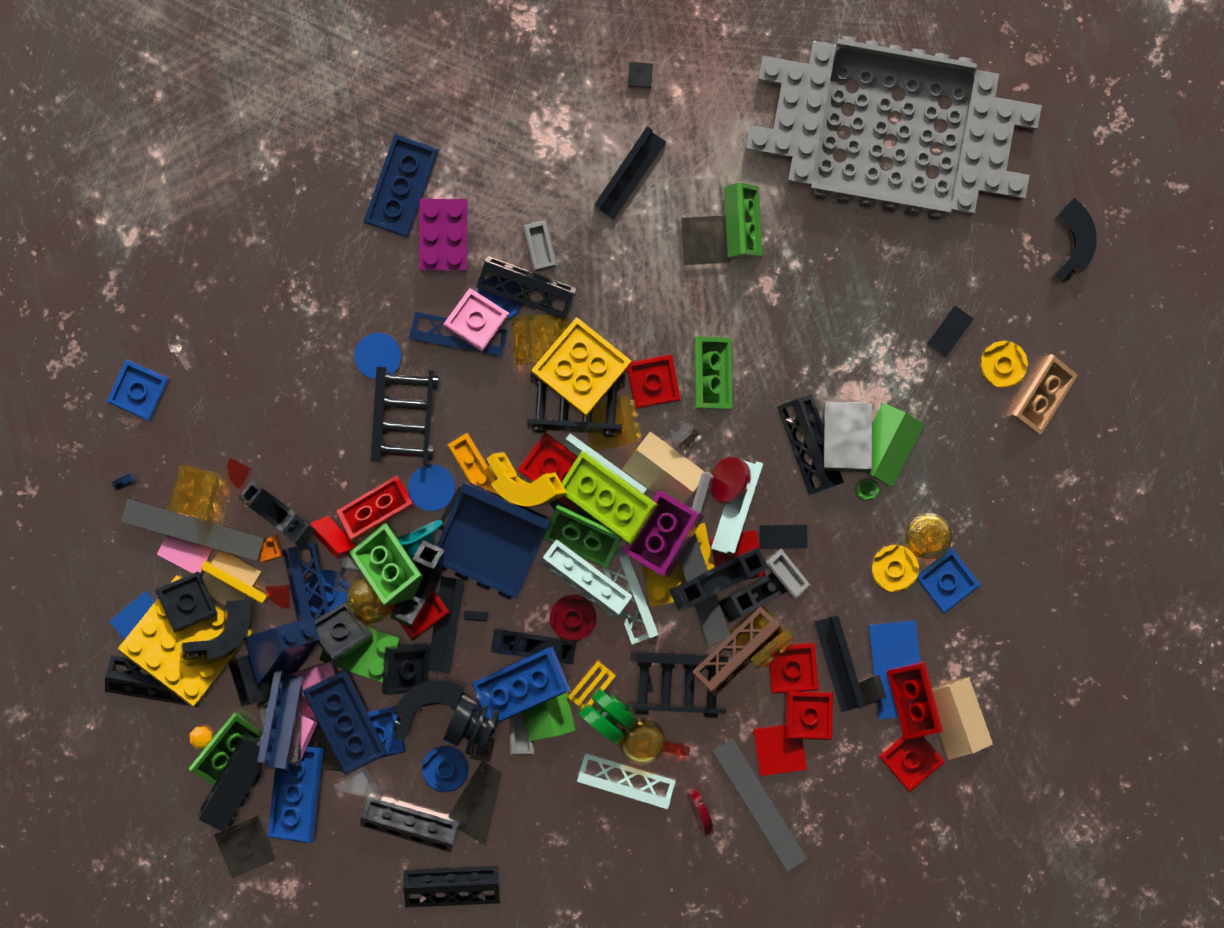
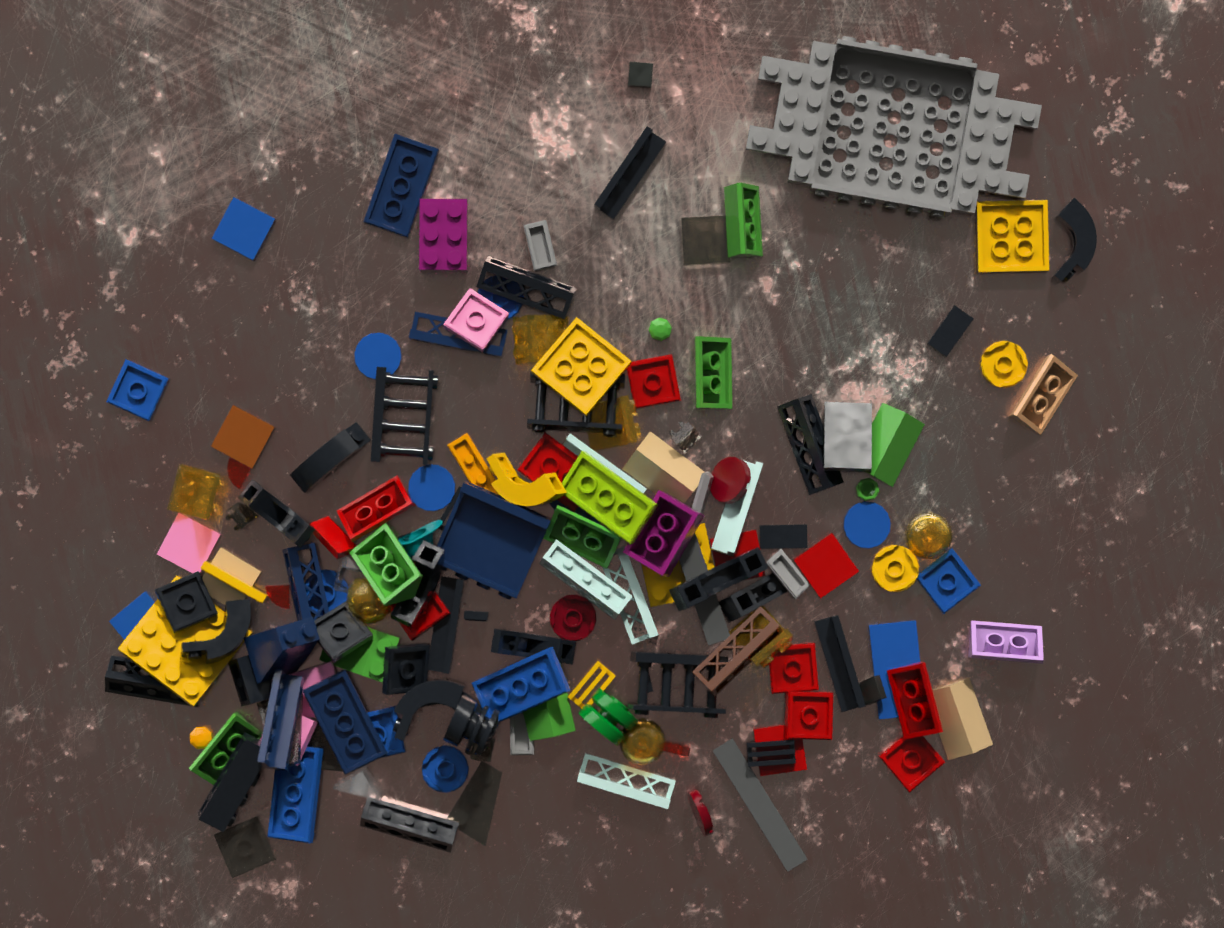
(123, 481): dark blue tile -> none
(178, 350): clear hand -> none
(192, 529): dark grey tile -> none
(241, 515): none -> clear smoke tile
(243, 229): none -> blue tile
(243, 436): none -> dark orange tile
(271, 549): orange tile -> none
(329, 456): none -> black arch
(451, 883): black fence -> none
(660, 329): none -> bright green tile
(791, 751): none -> black tile
(826, 565): none -> red tile
(867, 524): none -> blue tile
(1006, 642): none -> lavender slope
(1012, 236): none -> yellow plate

